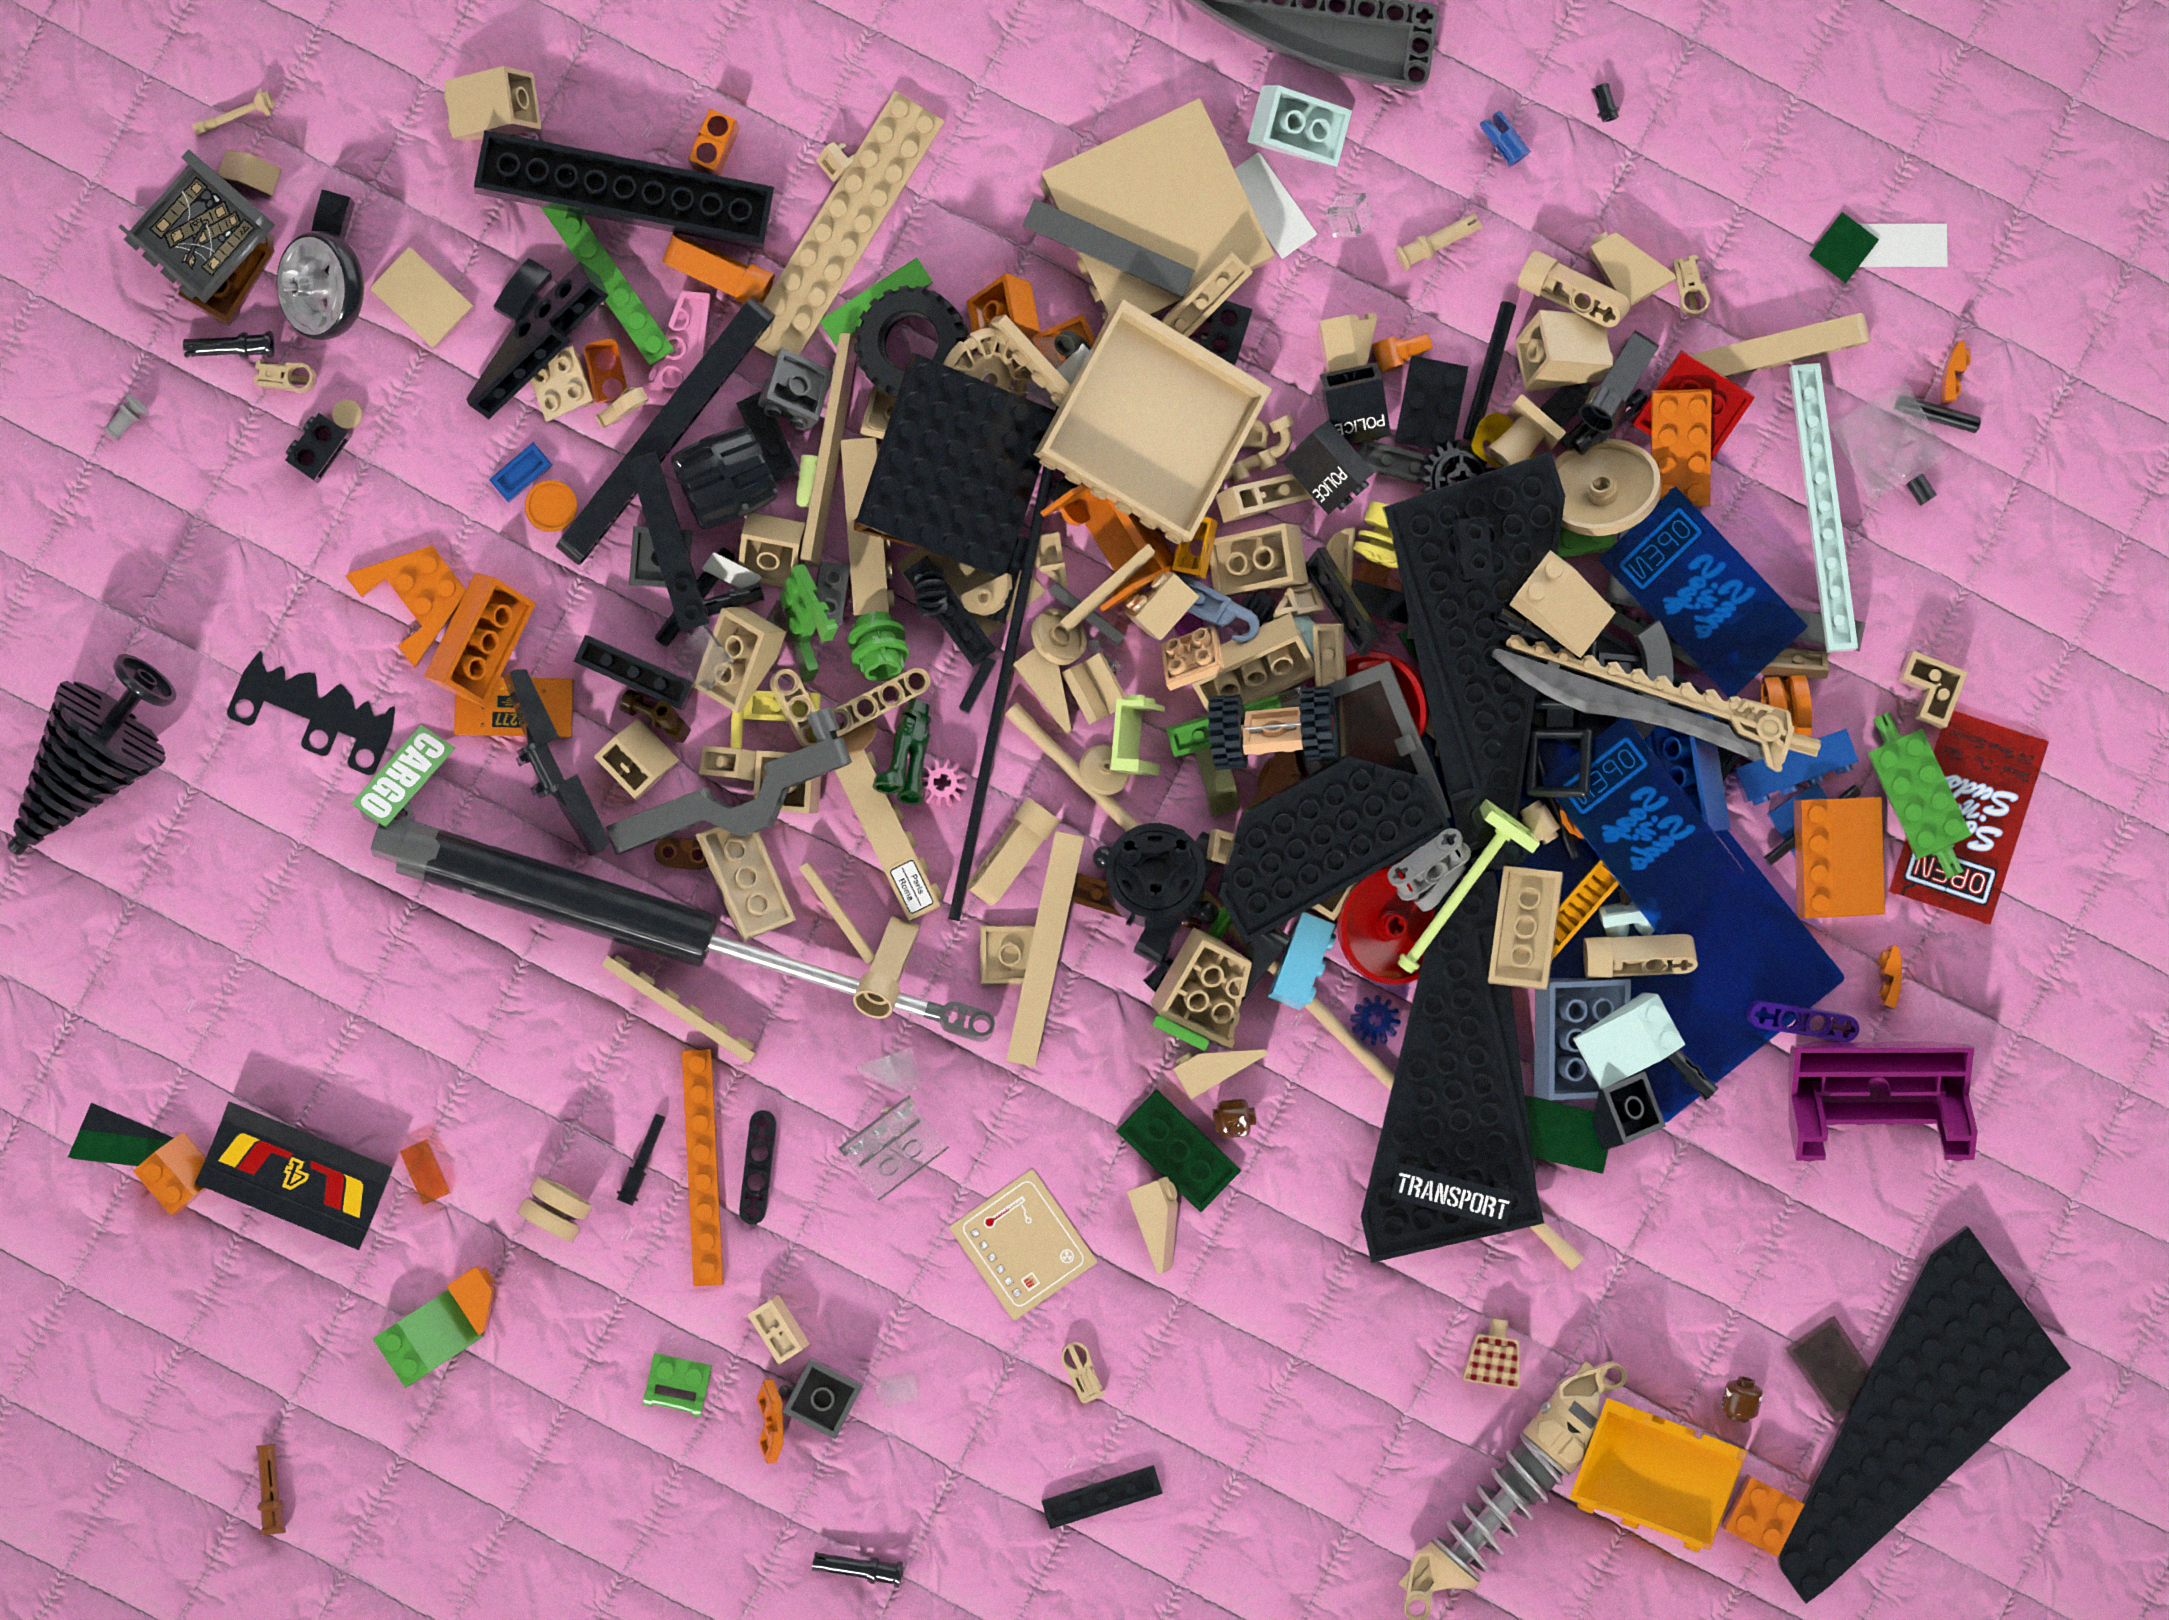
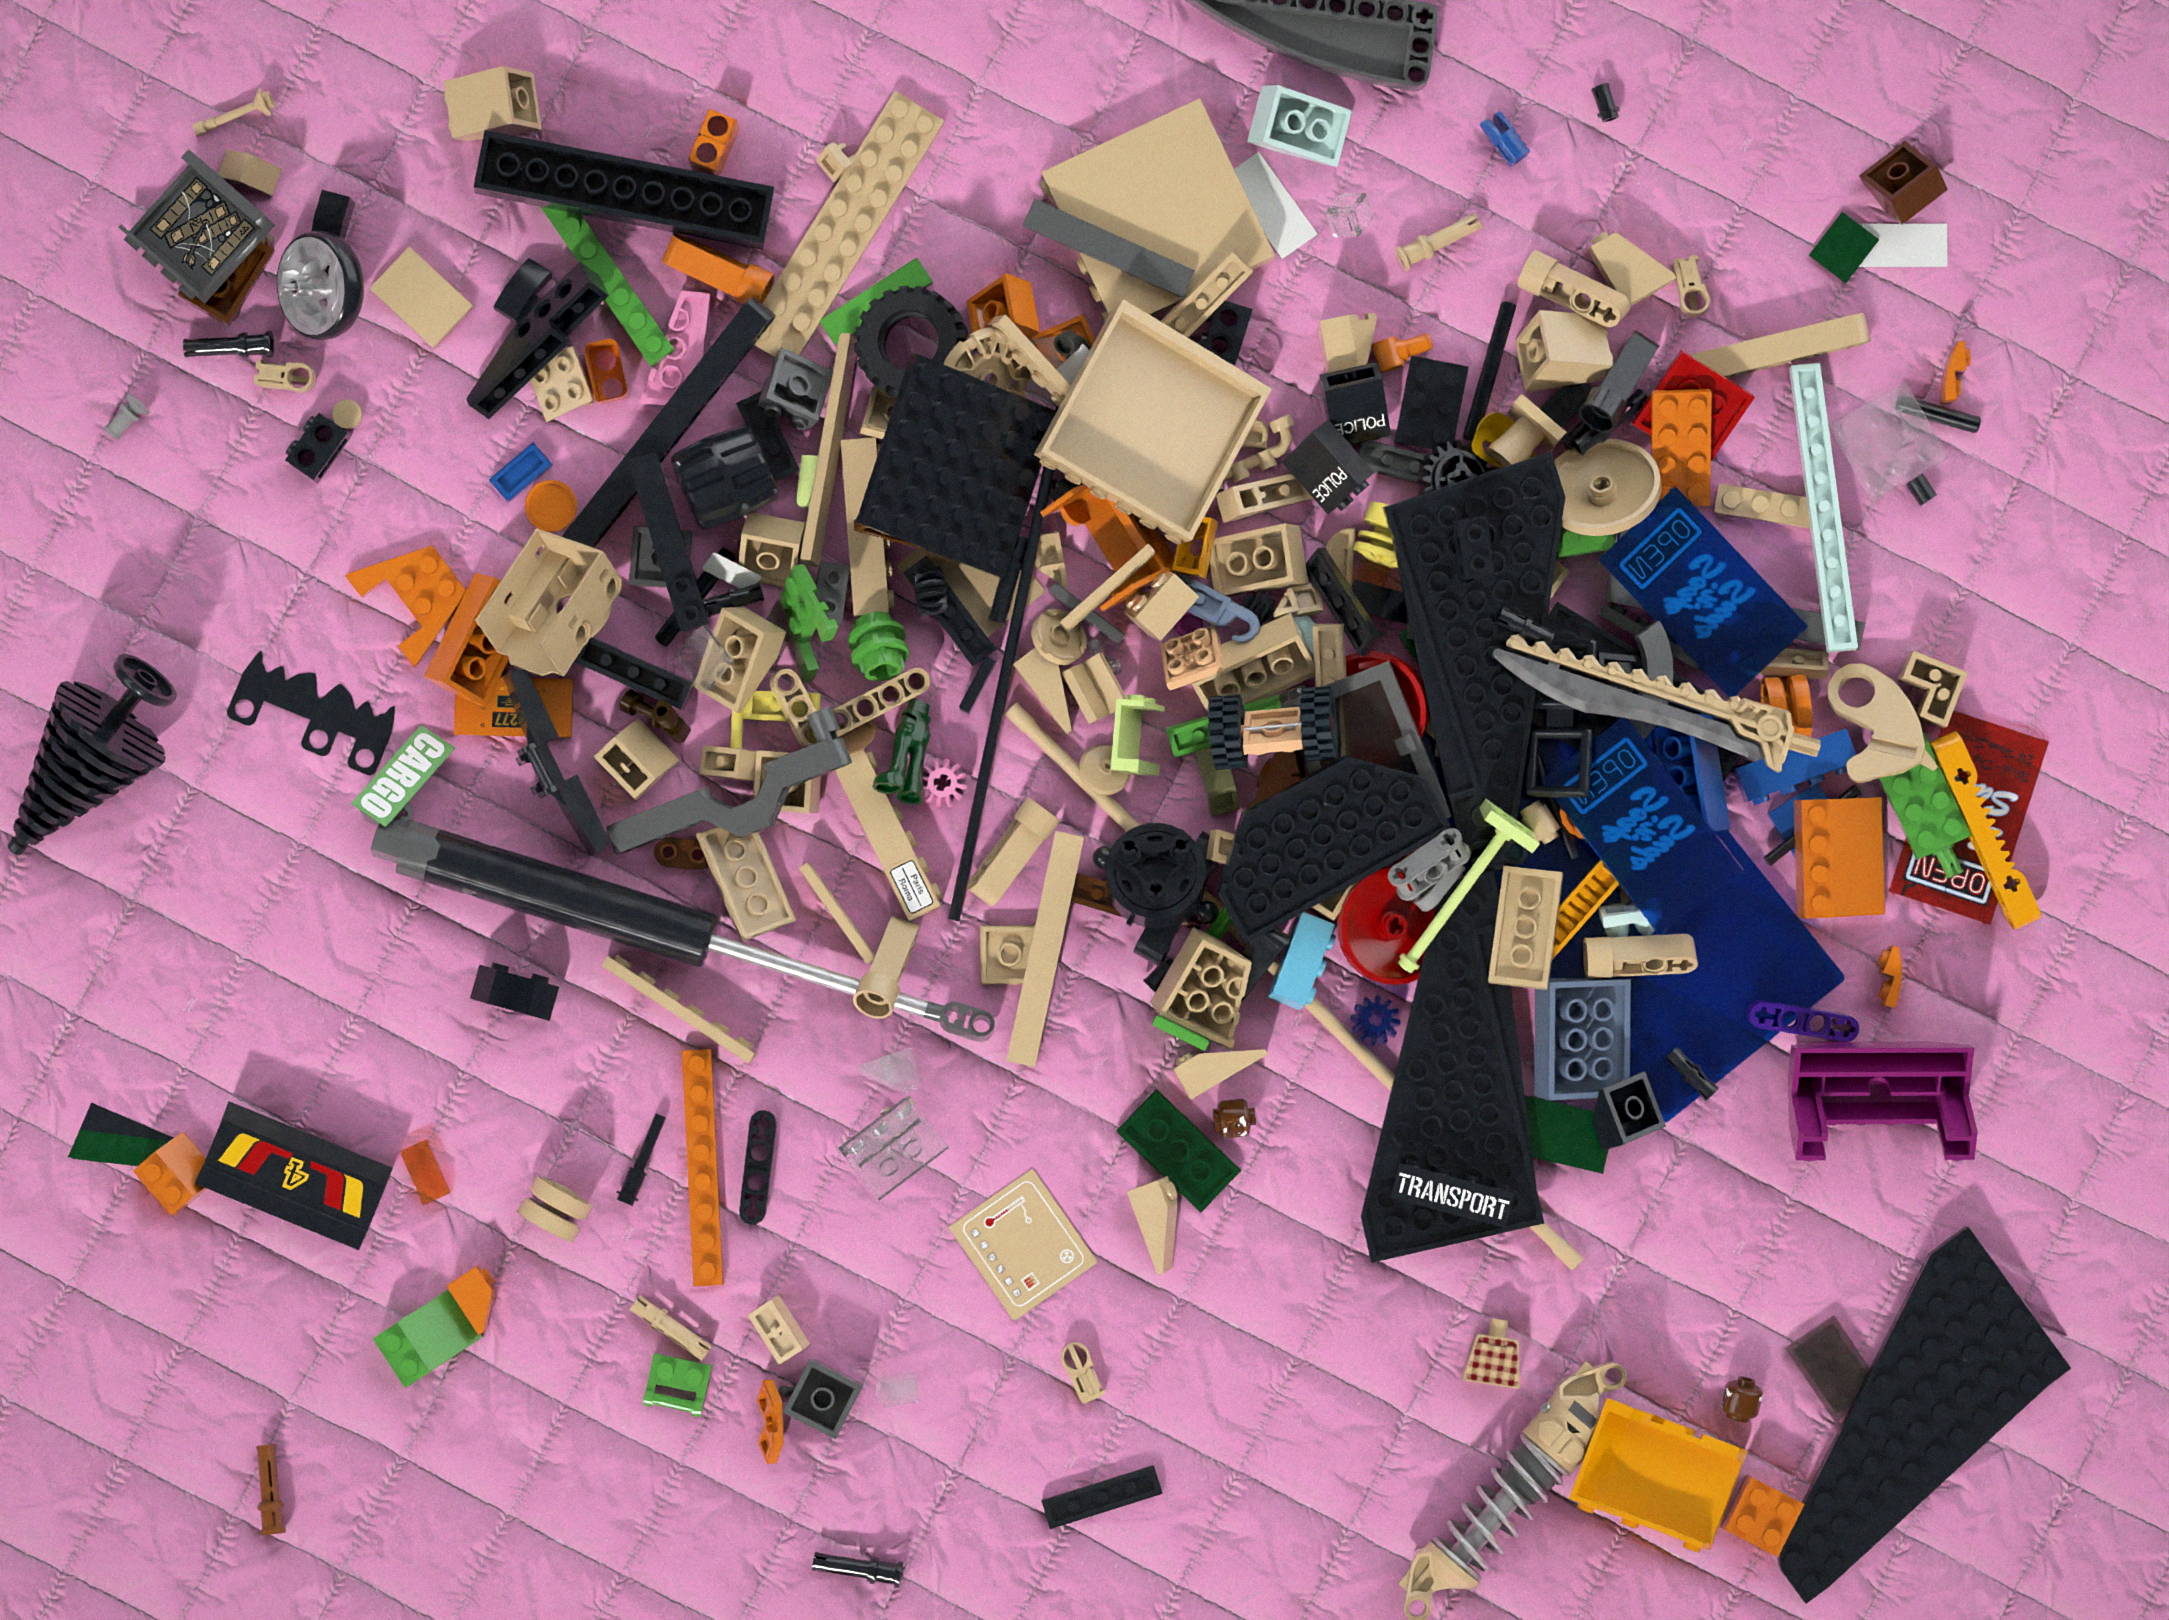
(514, 992): none -> black brick
(529, 625): none -> tan piece
(622, 406): tan piece -> none
(667, 1325): none -> tan pin
(988, 597): tan plate -> none
(1563, 604): tan slope -> none
(1629, 1040): light aqua slope -> none
(1761, 505): none -> tan plate
(1891, 717): none -> tan animal
(1904, 182): none -> reddish brown slope
(2019, 903): none -> light orange gear

